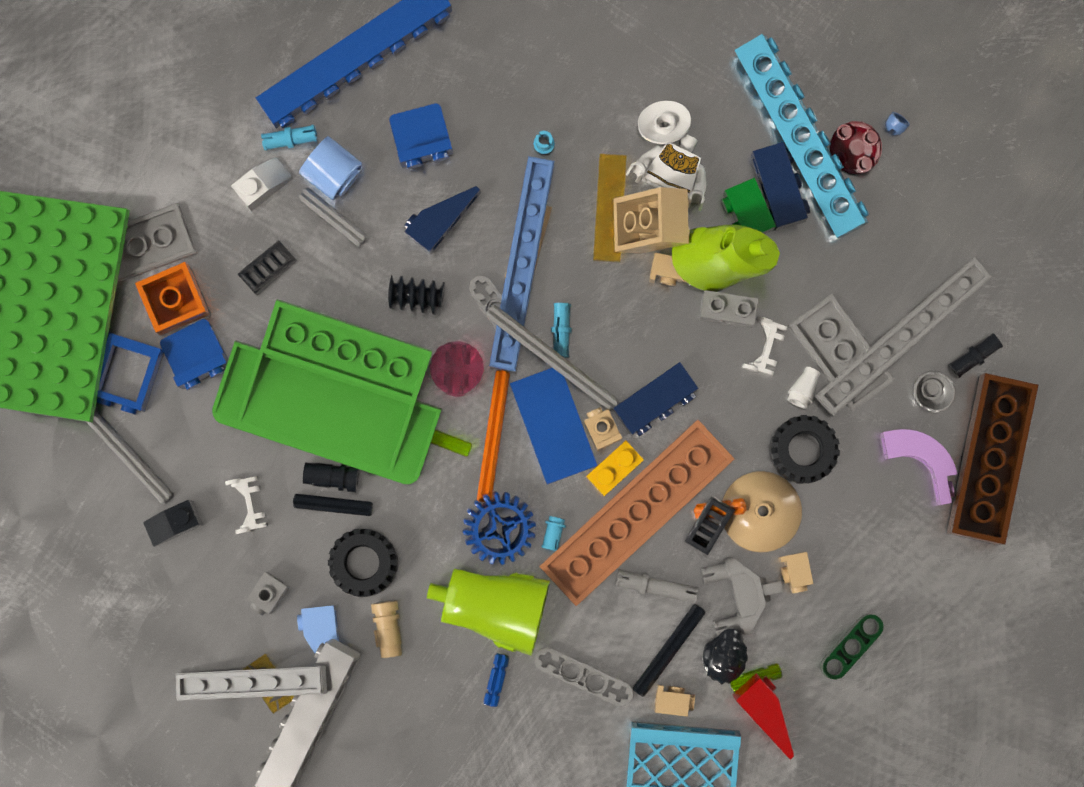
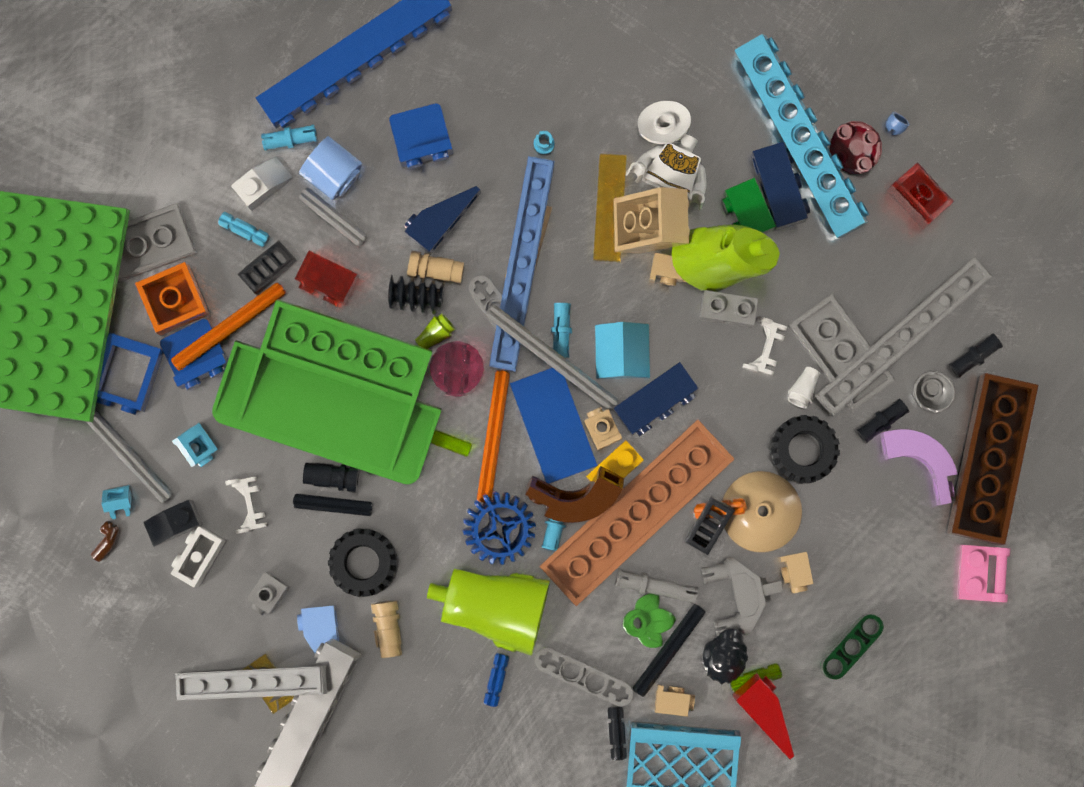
(107, 543): none -> reddish brown arm
(117, 499): none -> medium azure tile
(196, 435): none -> medium azure brick
(197, 557): none -> white brick
(228, 326): none -> orange axle
(243, 229): none -> medium azure axle
(326, 278): none -> clear red brick
(434, 267): none -> tan axle
(435, 332): none -> lime cone
(578, 504): none -> reddish brown arch
(617, 733): none -> black axle
(622, 350): none -> medium azure slope
(652, 618): none -> bright green plate
(882, 421): none -> black pin
(920, 195): none -> clear red slope
(974, 573): none -> bright pink plate

